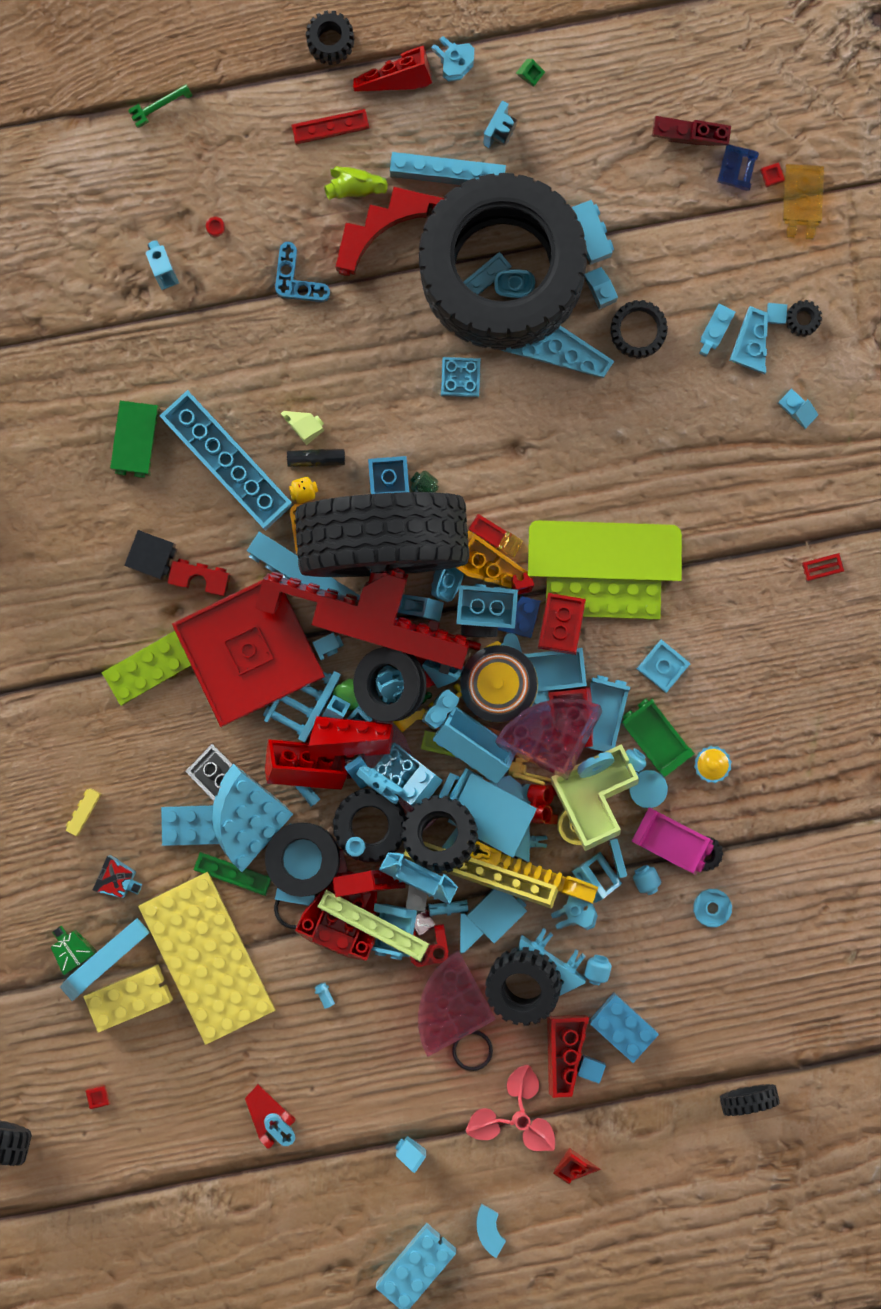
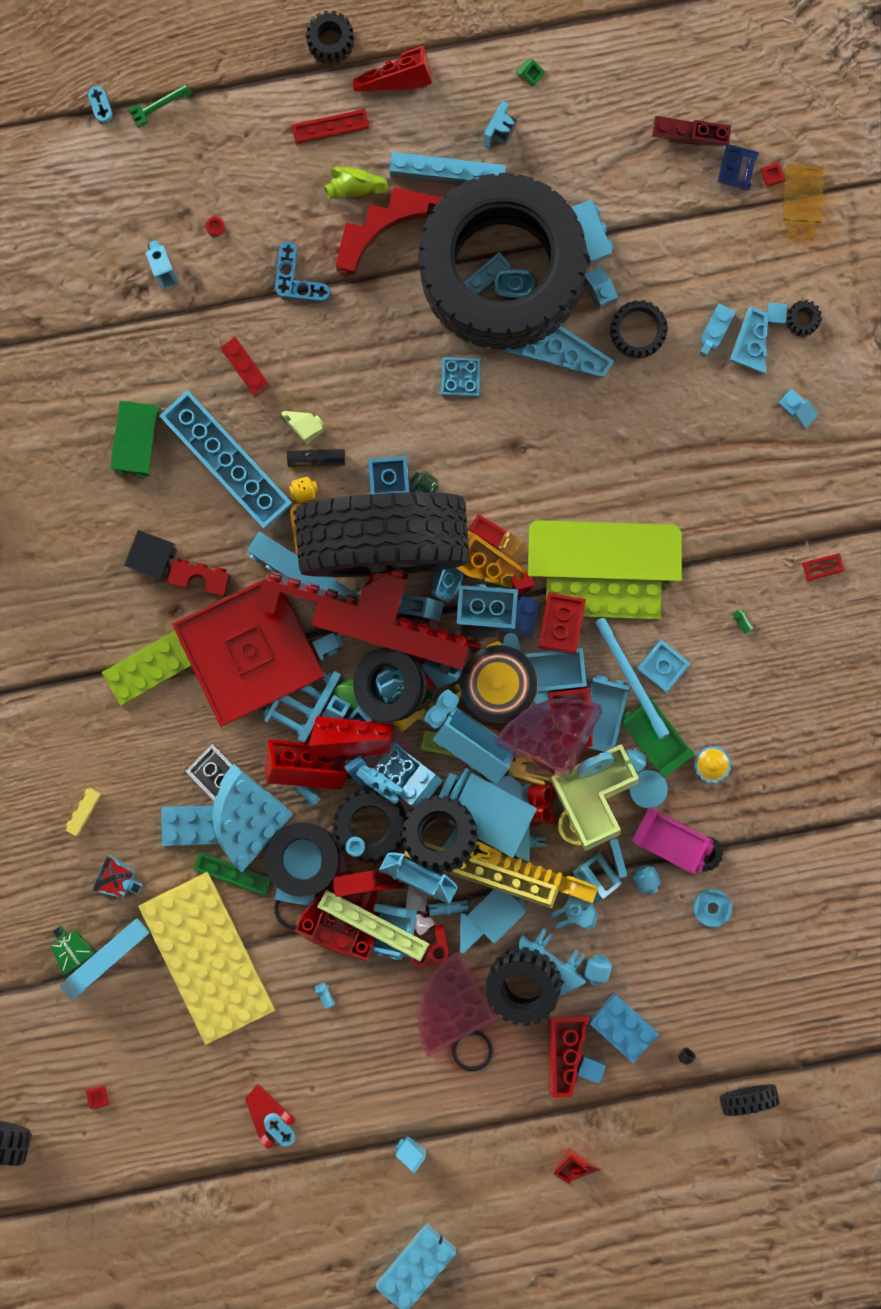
(96, 106): none -> medium azure beam
(127, 998): light yellow piece -> none
(245, 367): none -> red arch
(453, 59): medium azure hinge -> none
(488, 1231): medium azure tile -> none
(537, 1136): coral plant -> none
(656, 721): none -> medium azure piece
(686, 1056): none -> black hinge
(742, 621): none -> green pin

